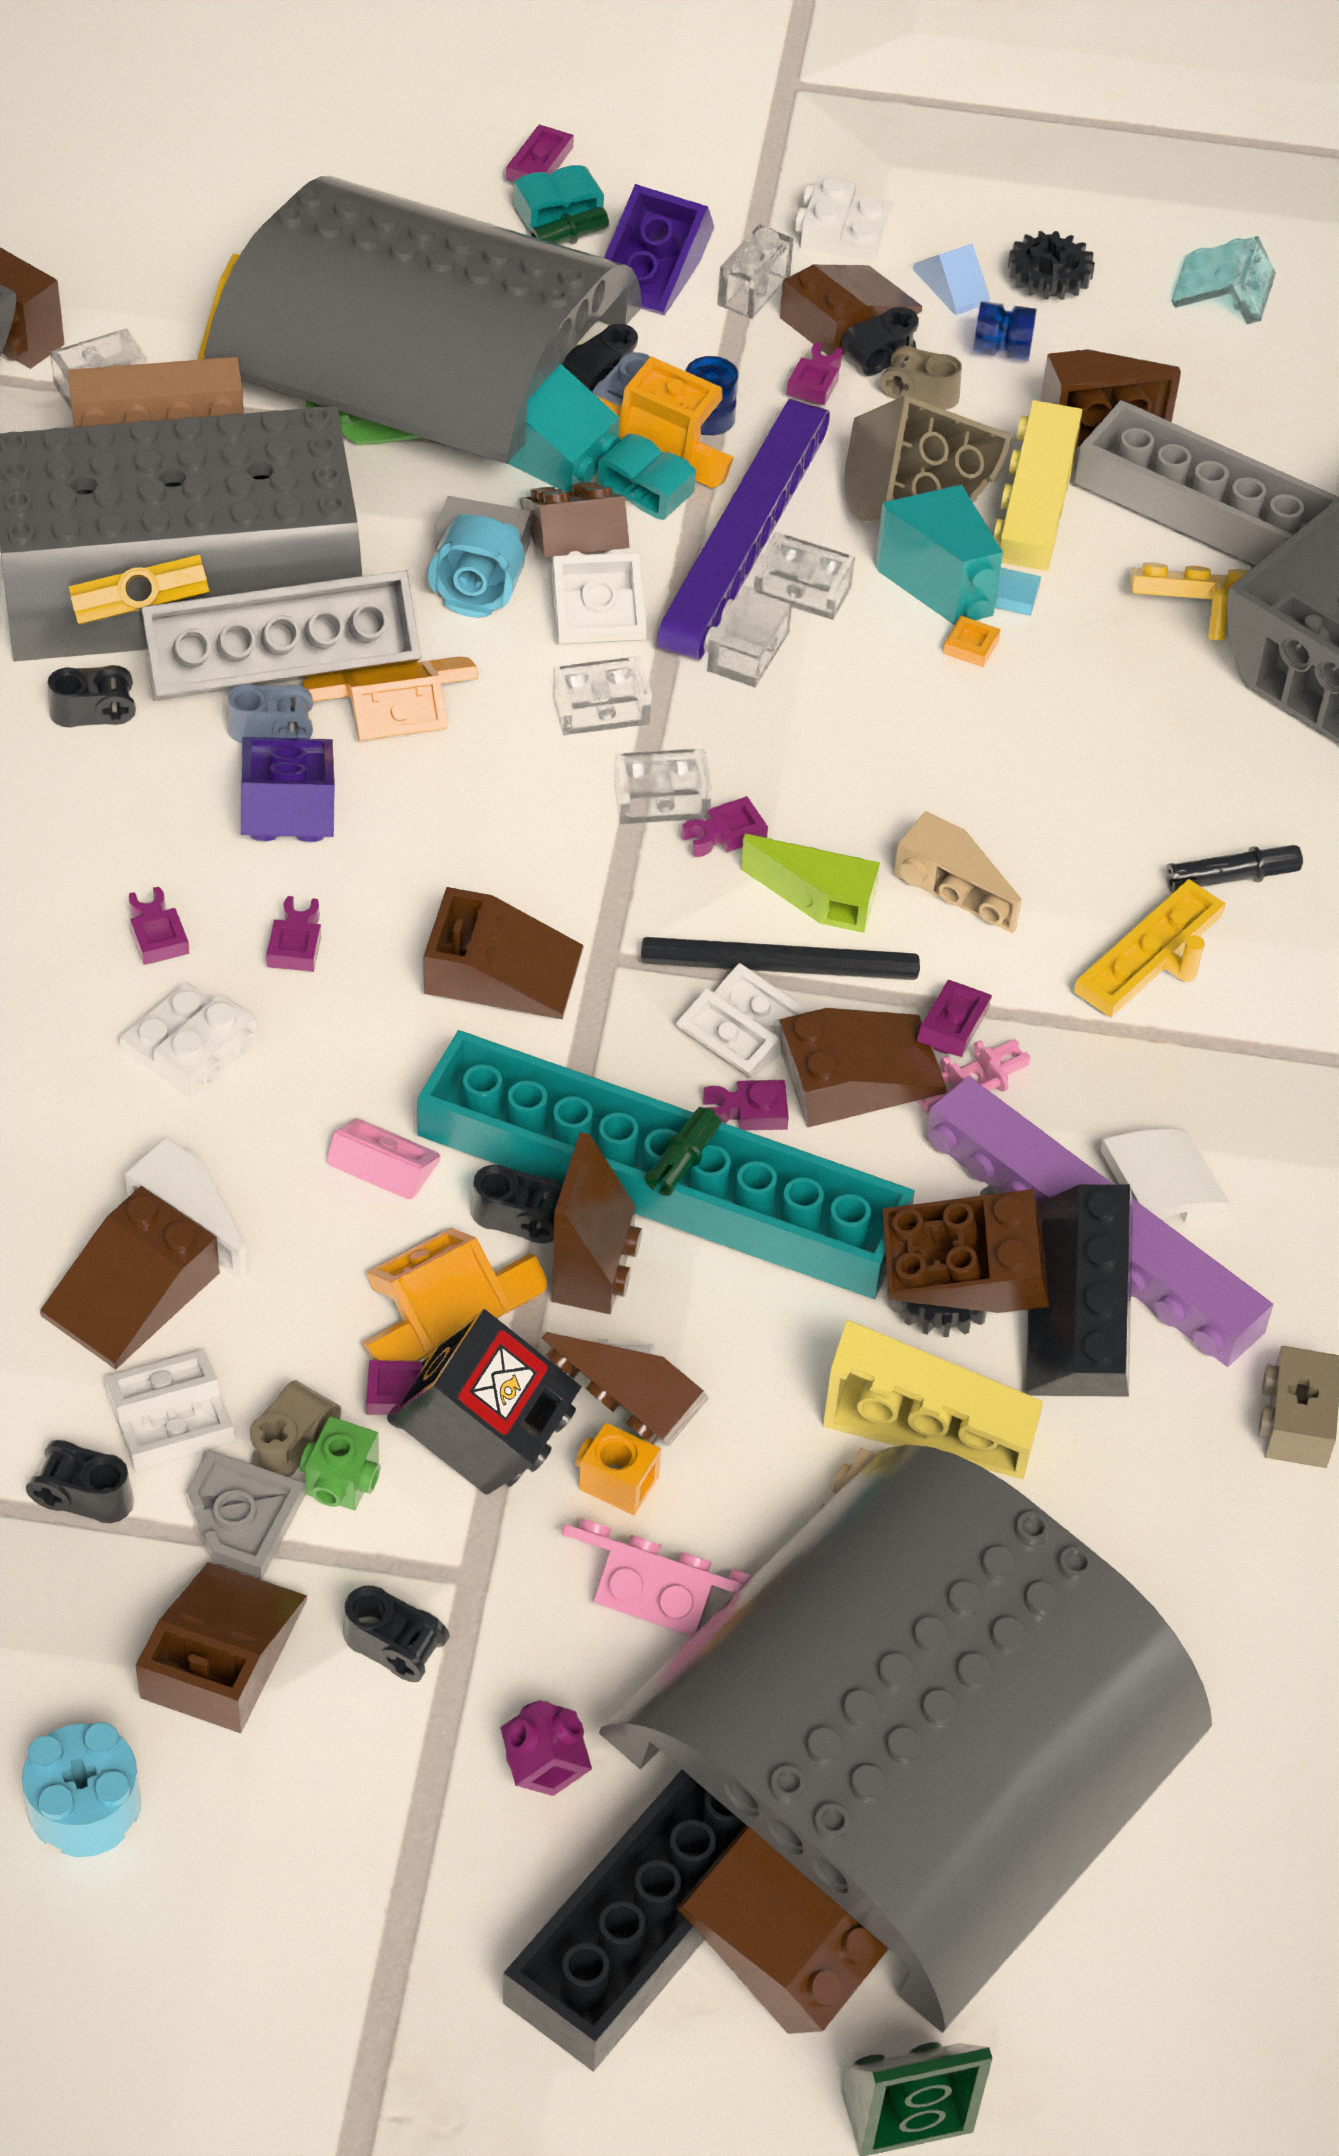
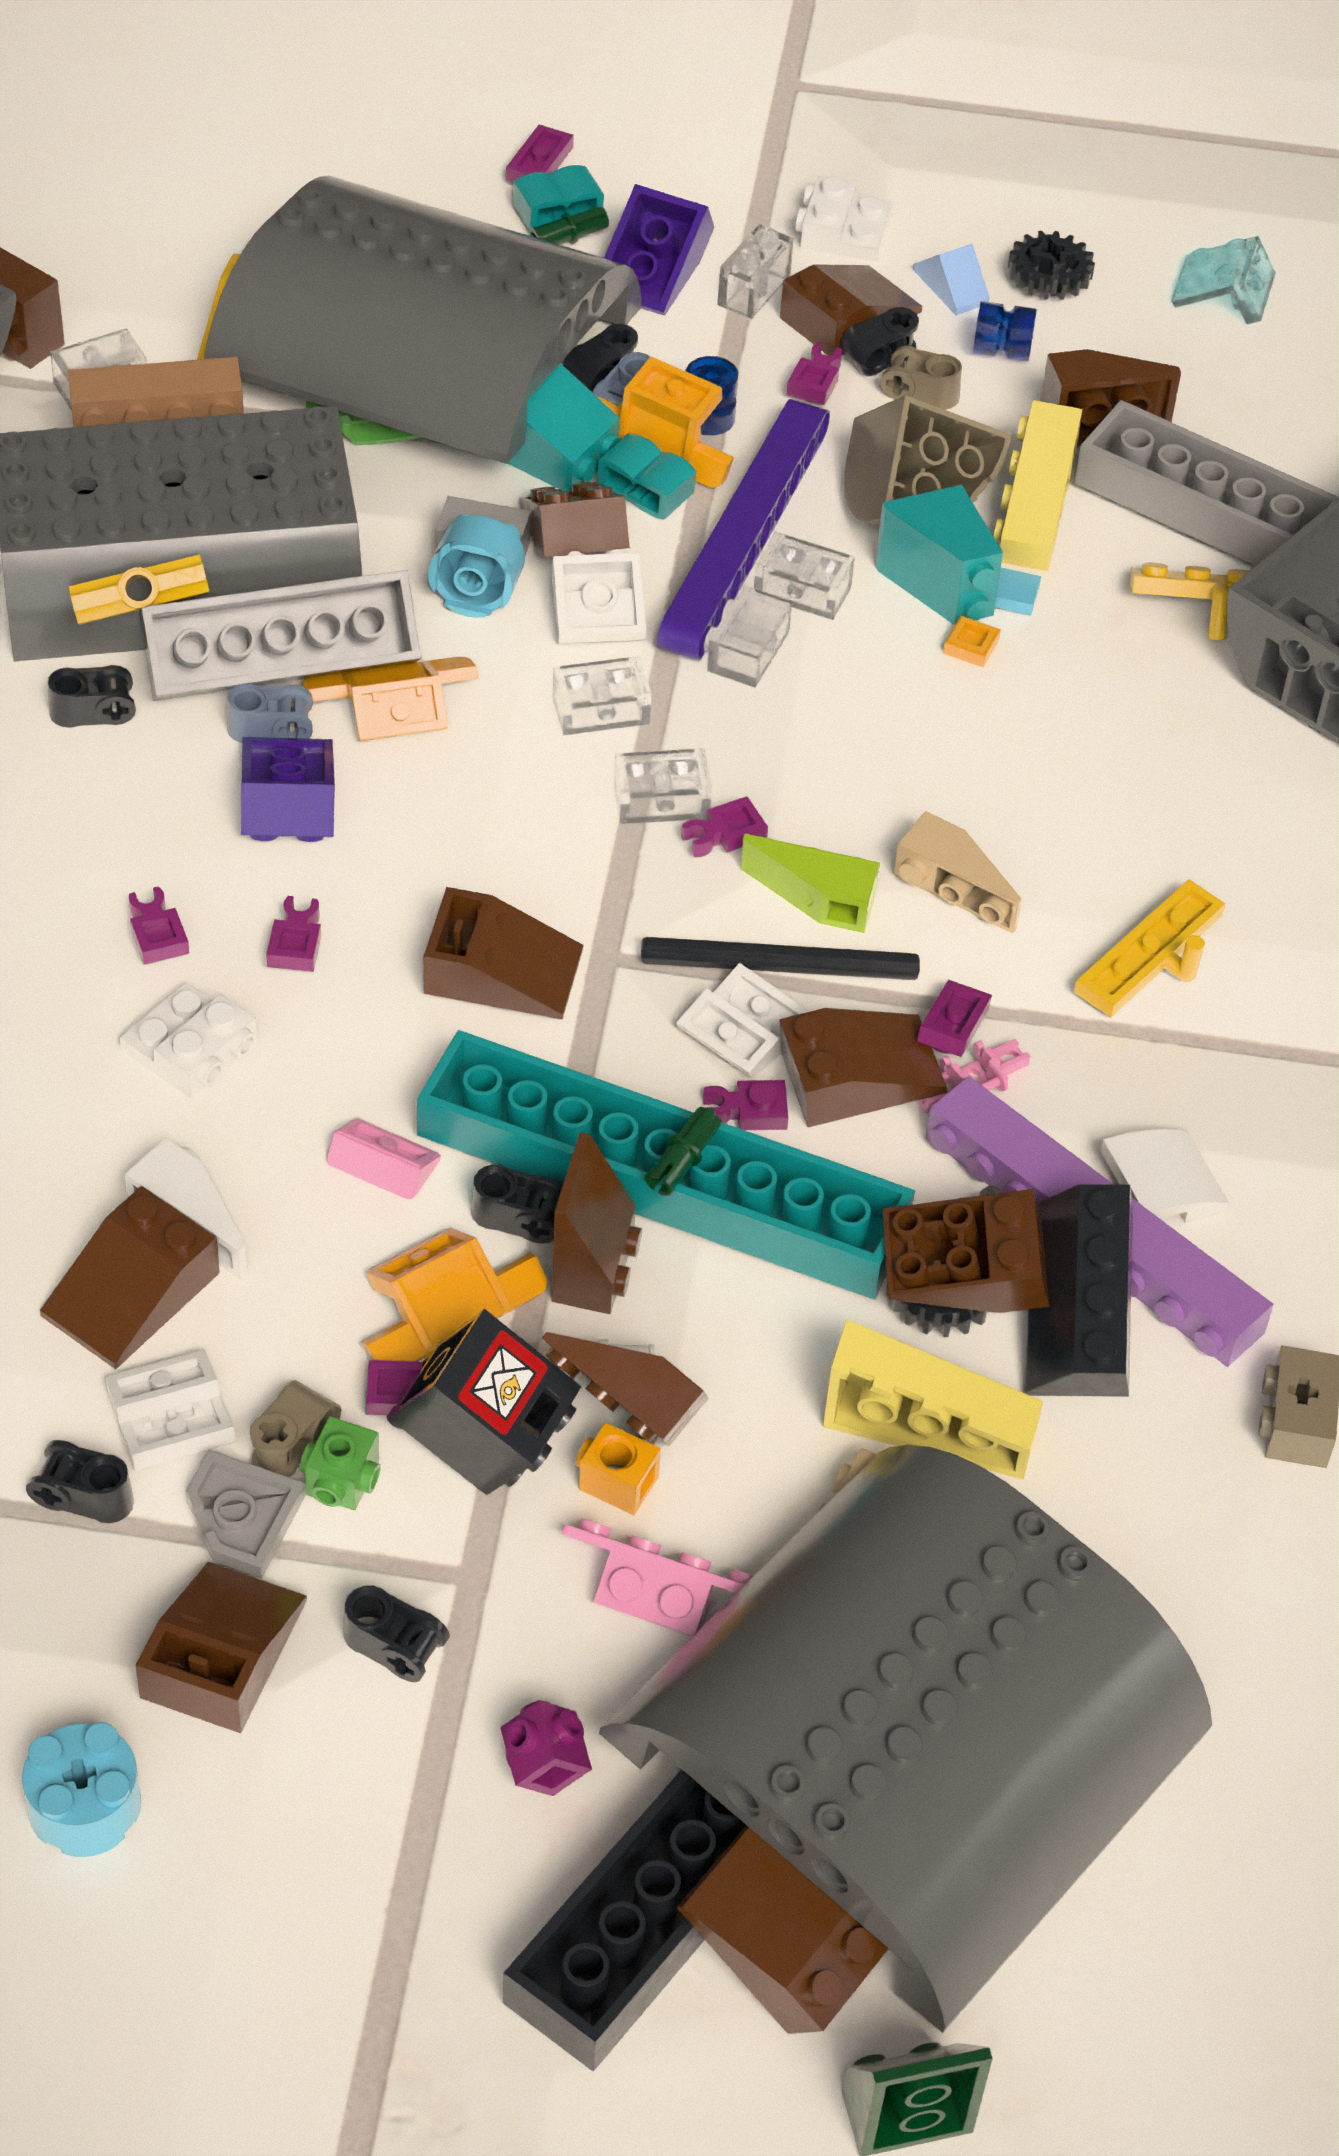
(1236, 867): black axle -> none

